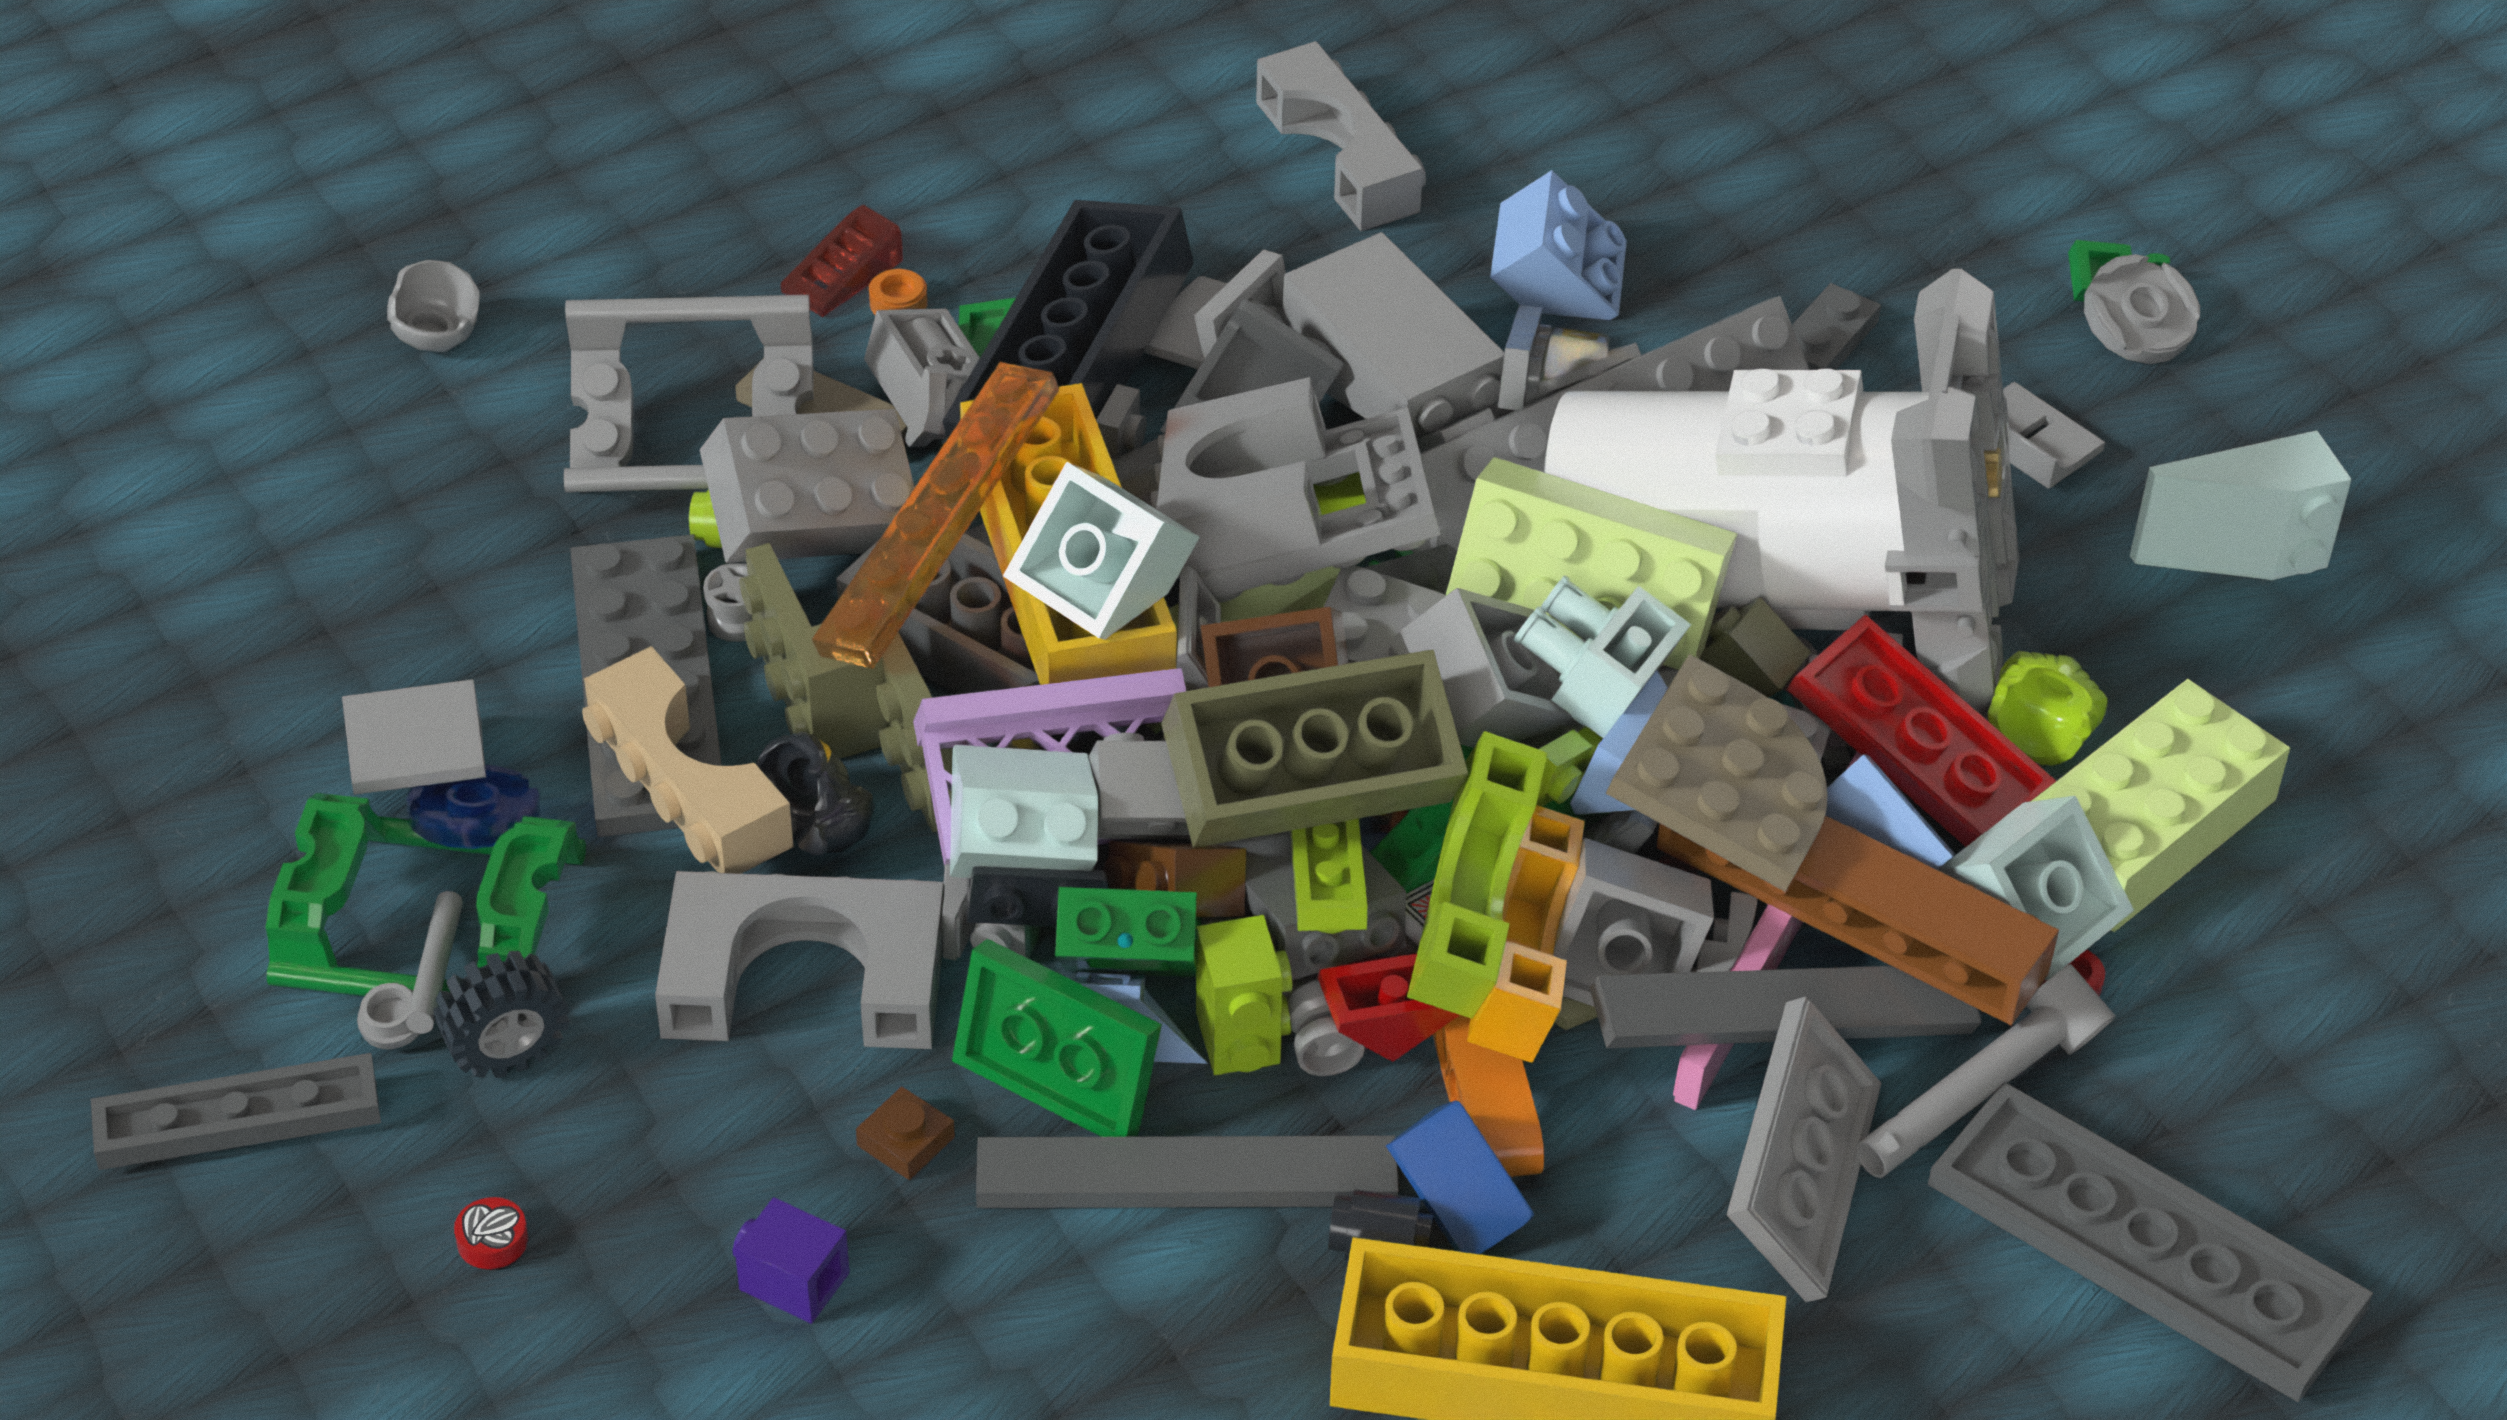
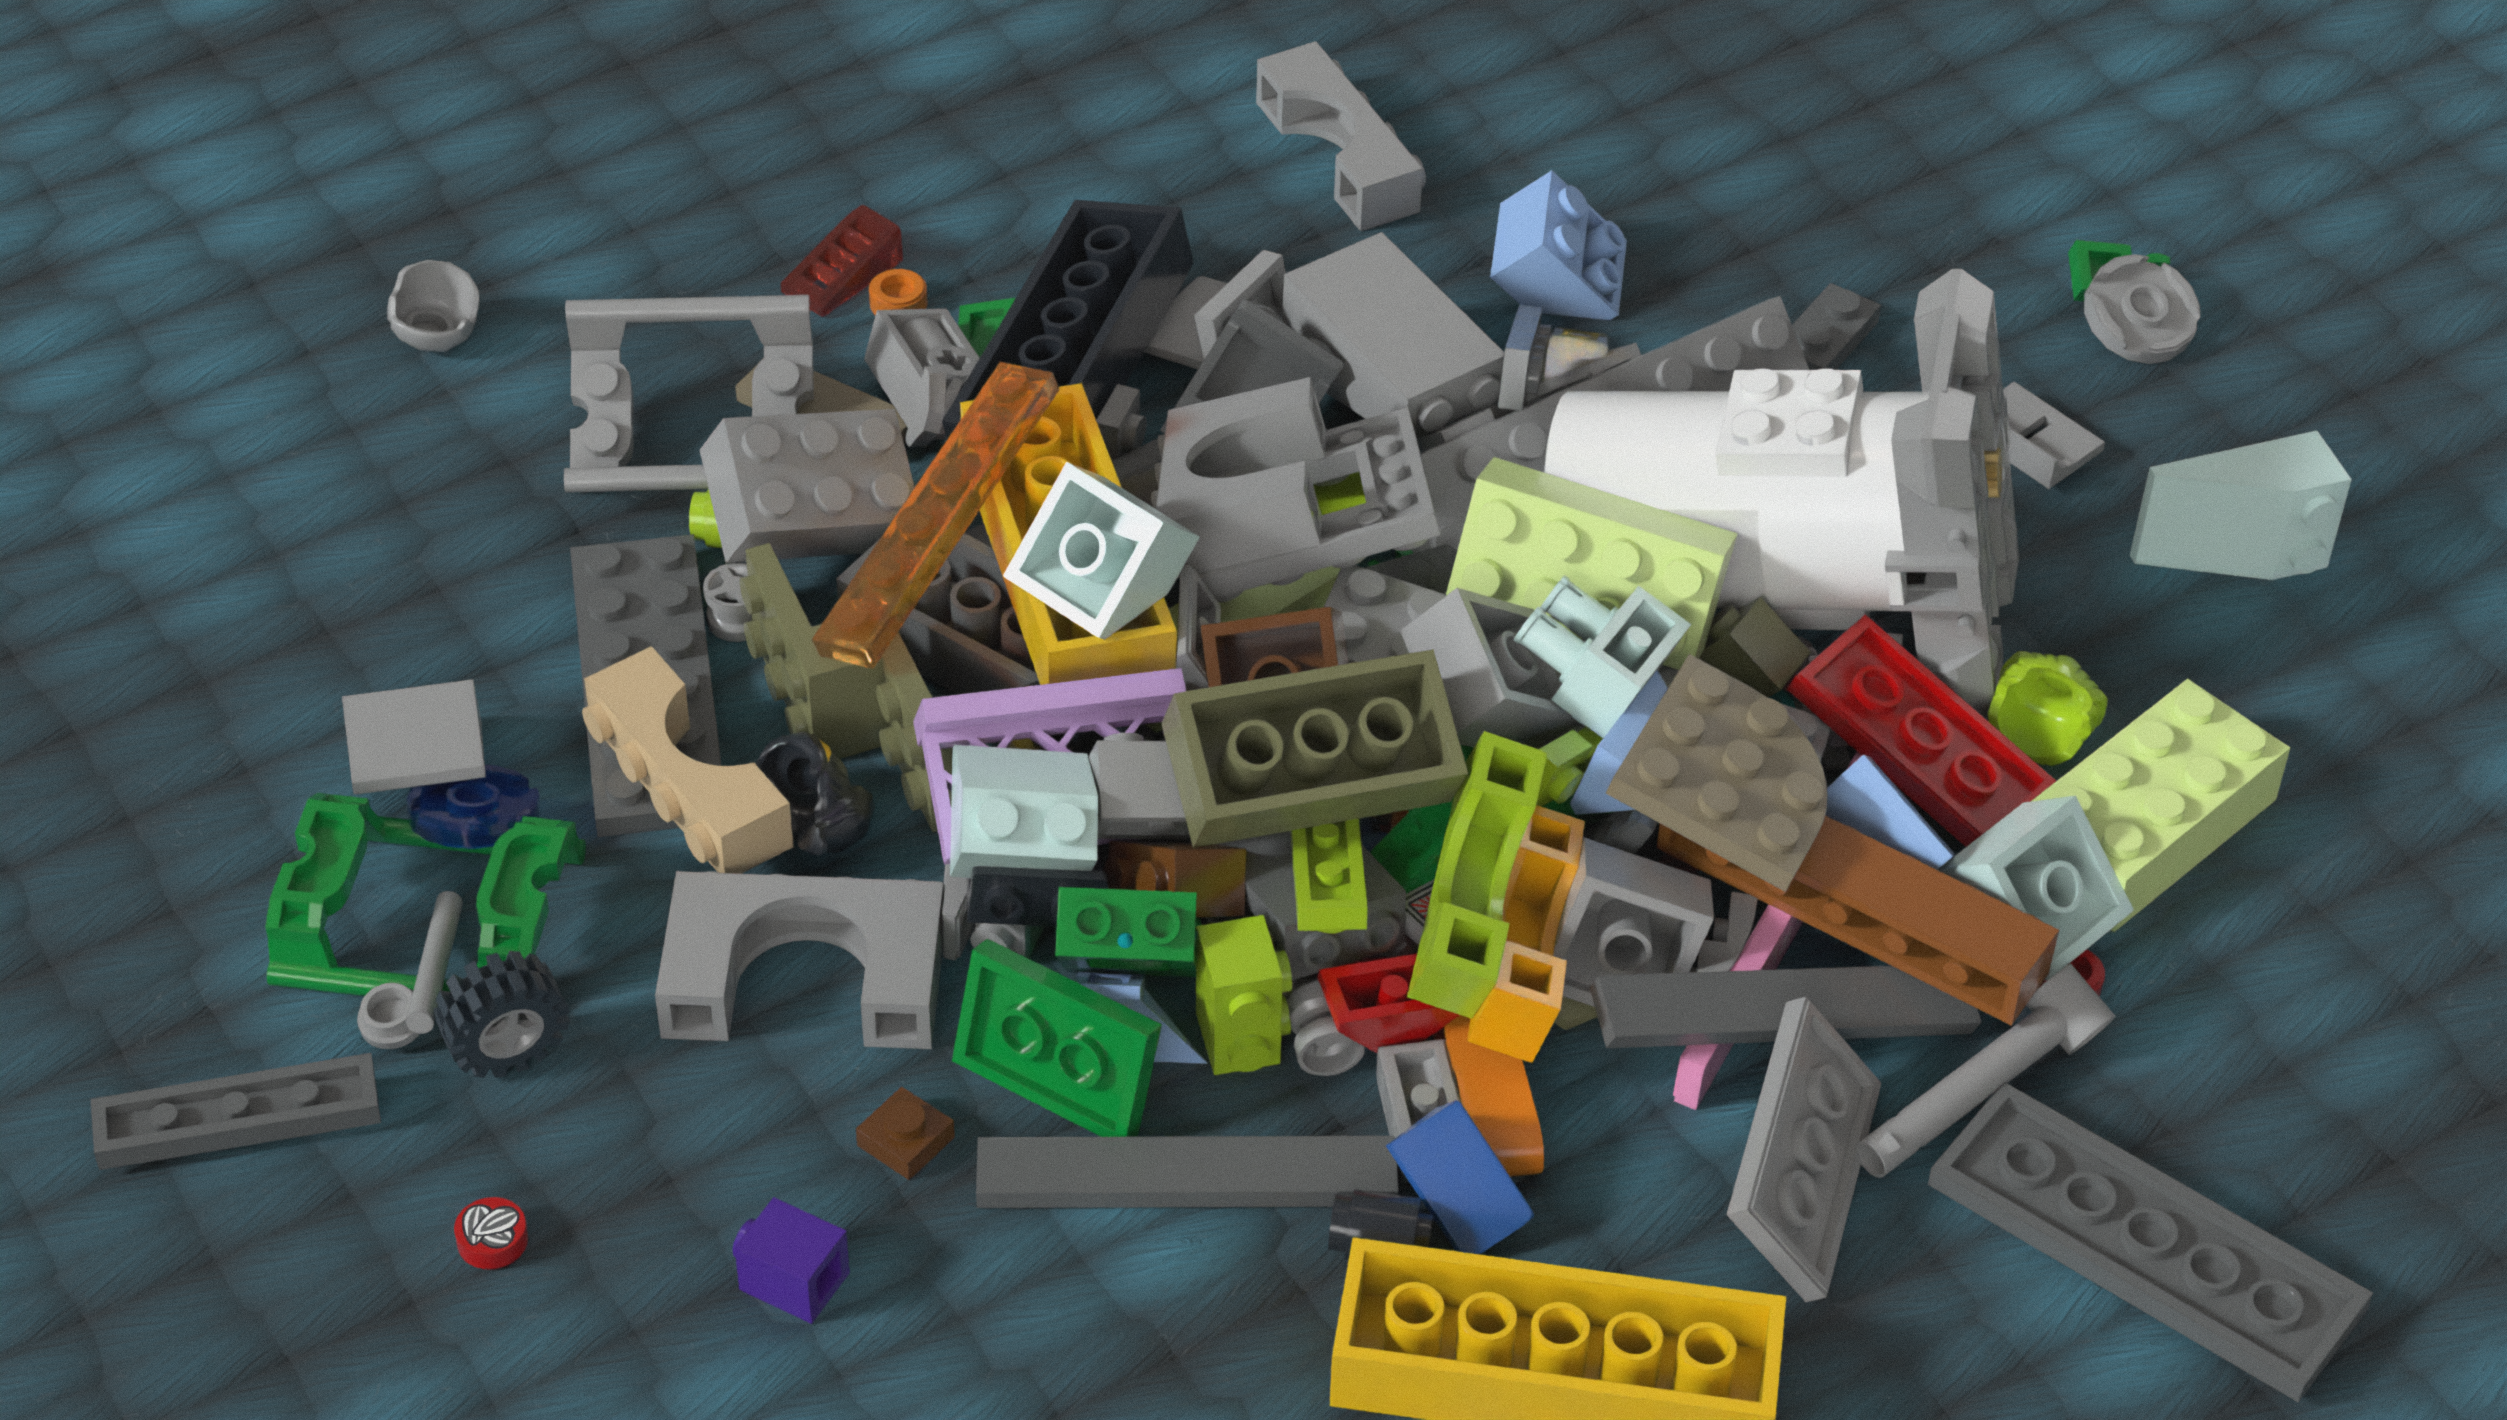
(1413, 1083): none -> light grey slope

